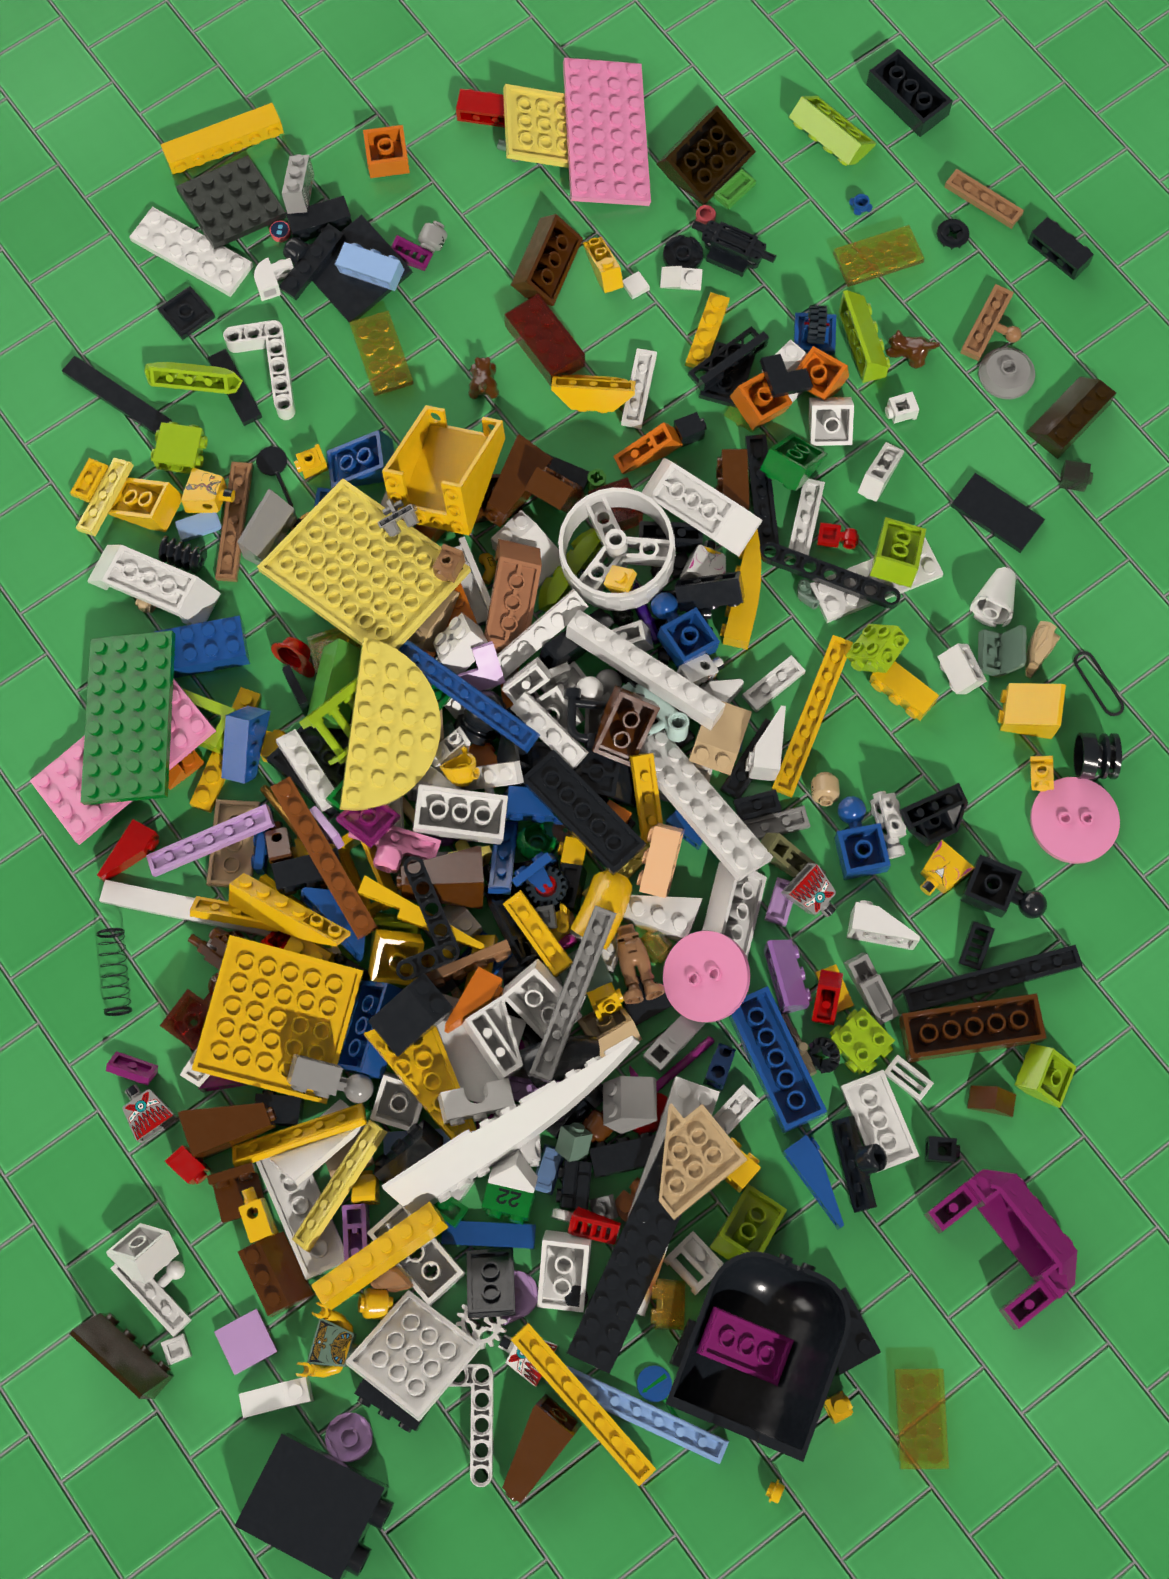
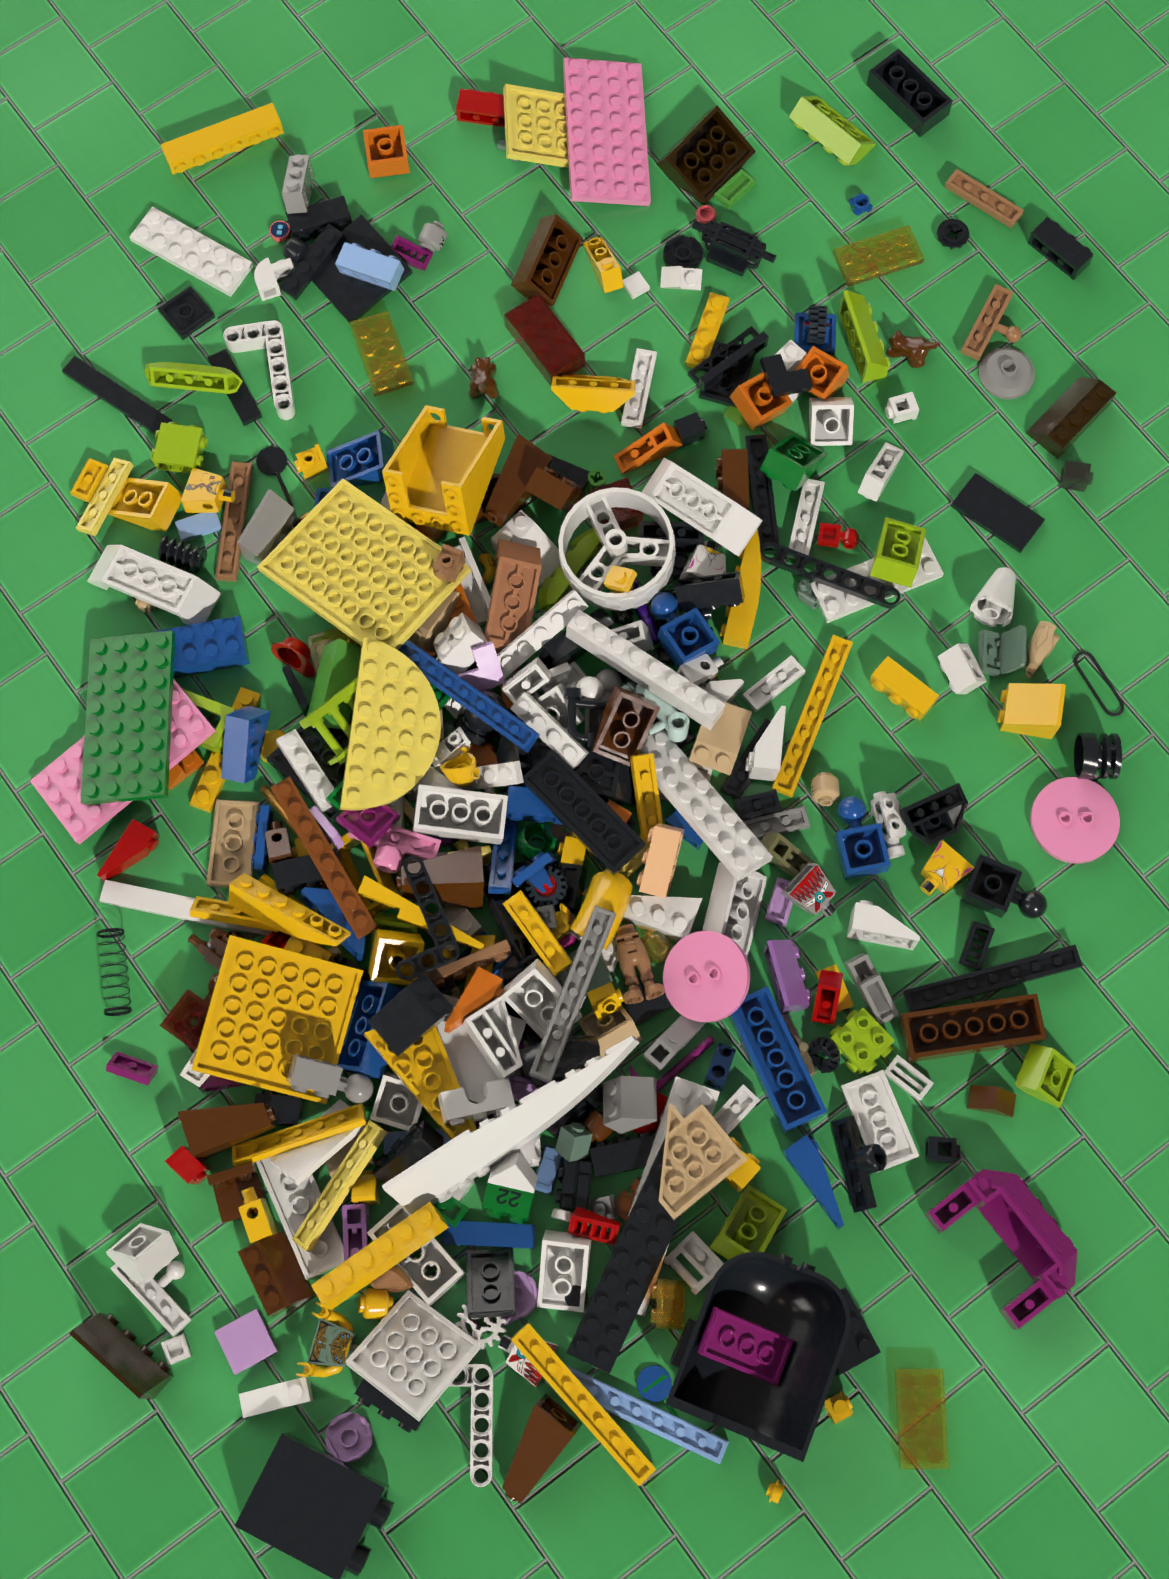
(146, 1113): torso -> none
(210, 840): lavender plate -> none
(231, 202): pearl dark grey plate -> none
(407, 513): light grey hips -> none
(877, 648): lime brick -> none
(1042, 773): yellow brick -> none

